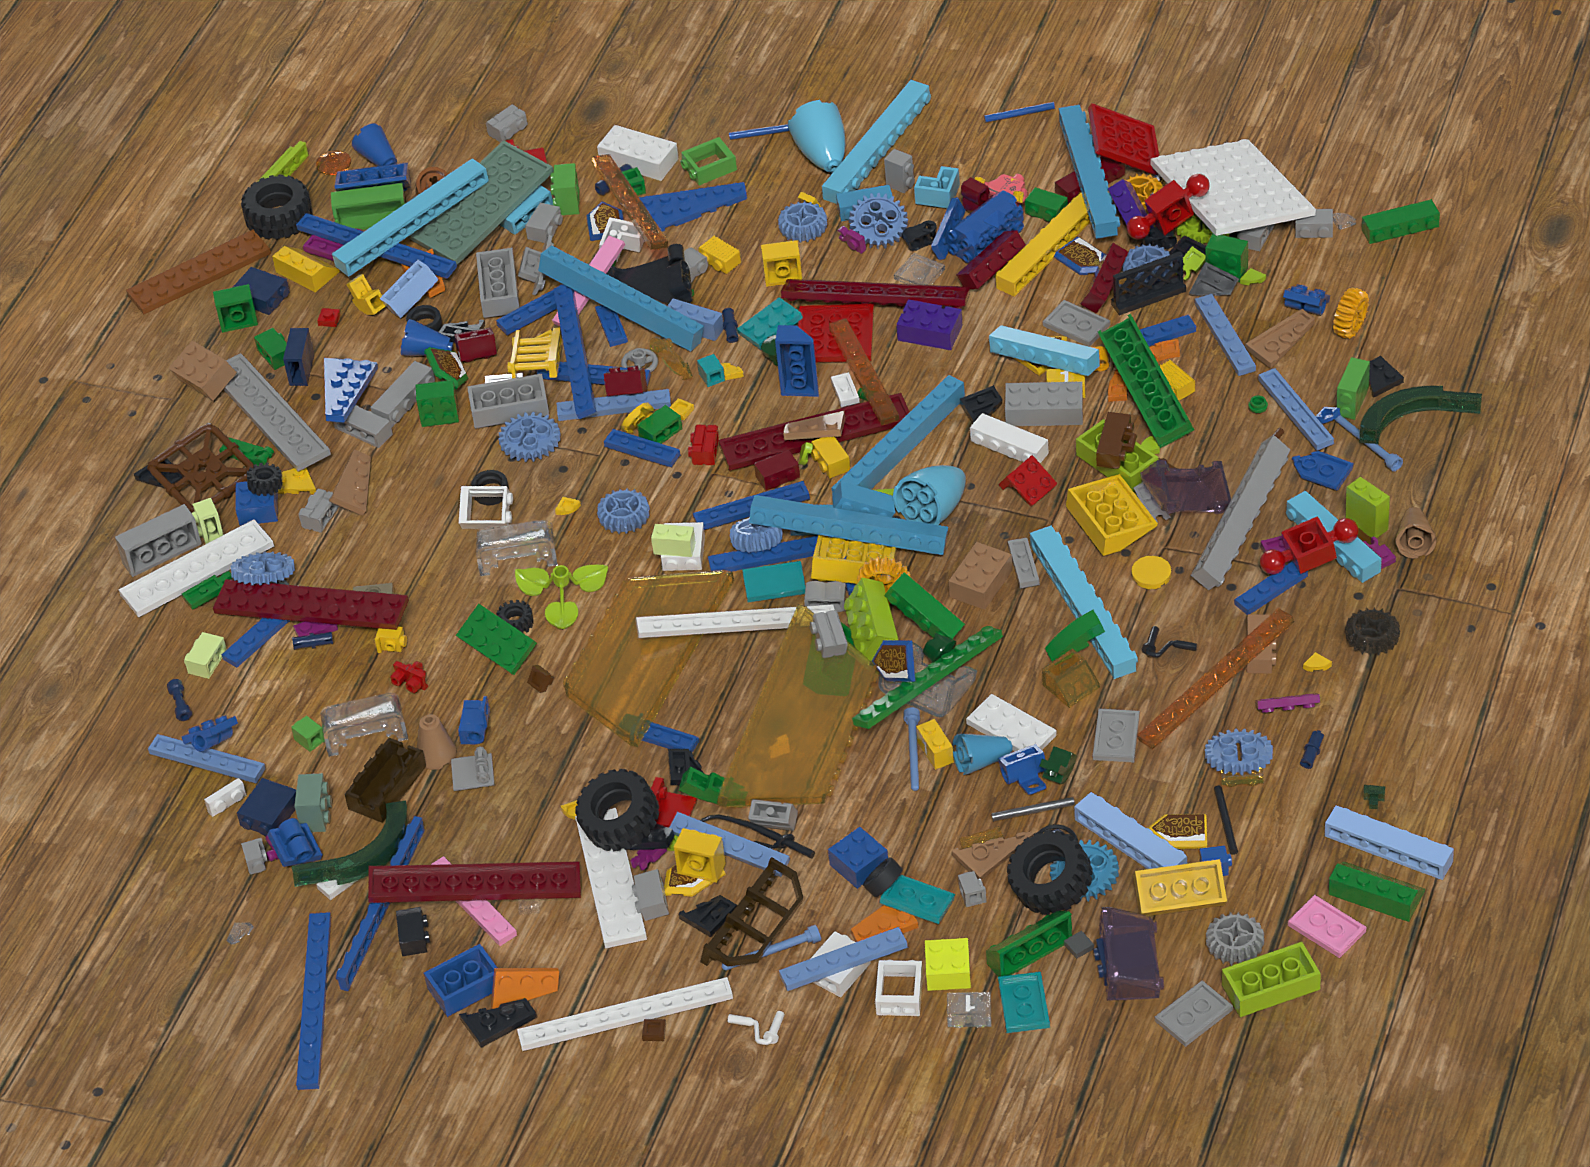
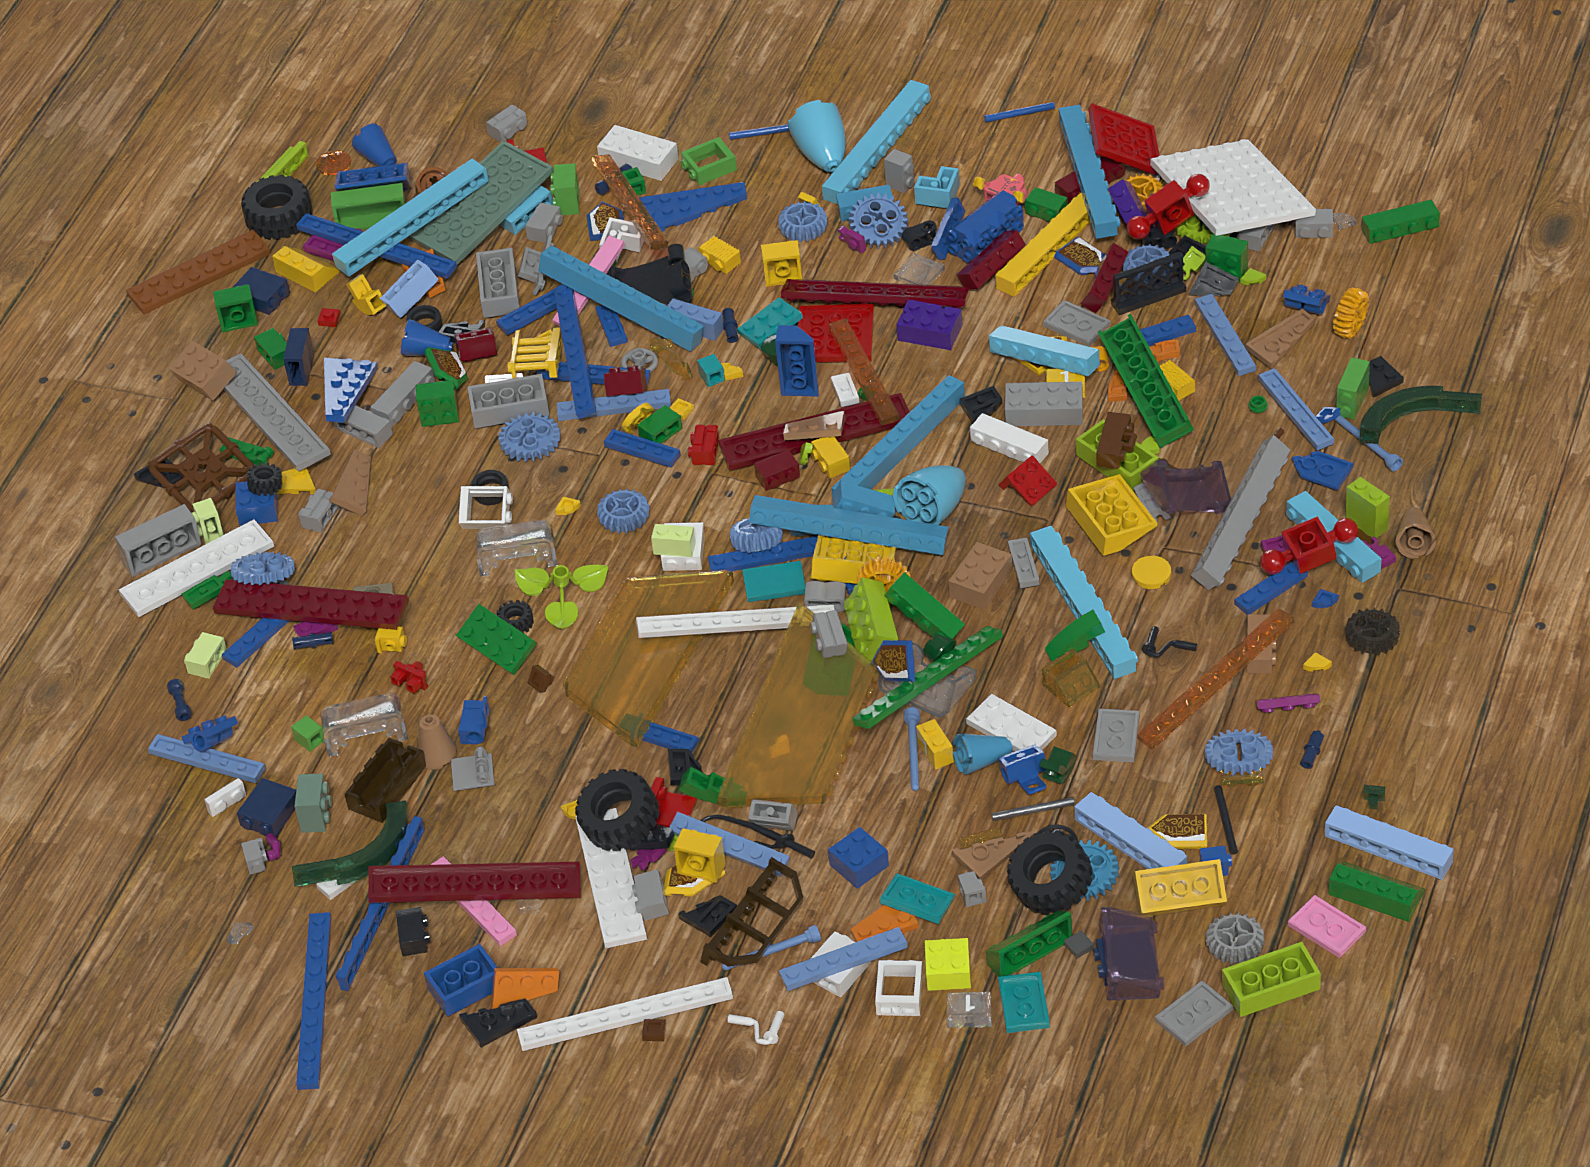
(294, 843): blue plate -> none
(741, 508): blue plate -> none
(883, 877): black tyre -> none
(973, 194): dark red brick -> none
(1324, 599): none -> blue tile

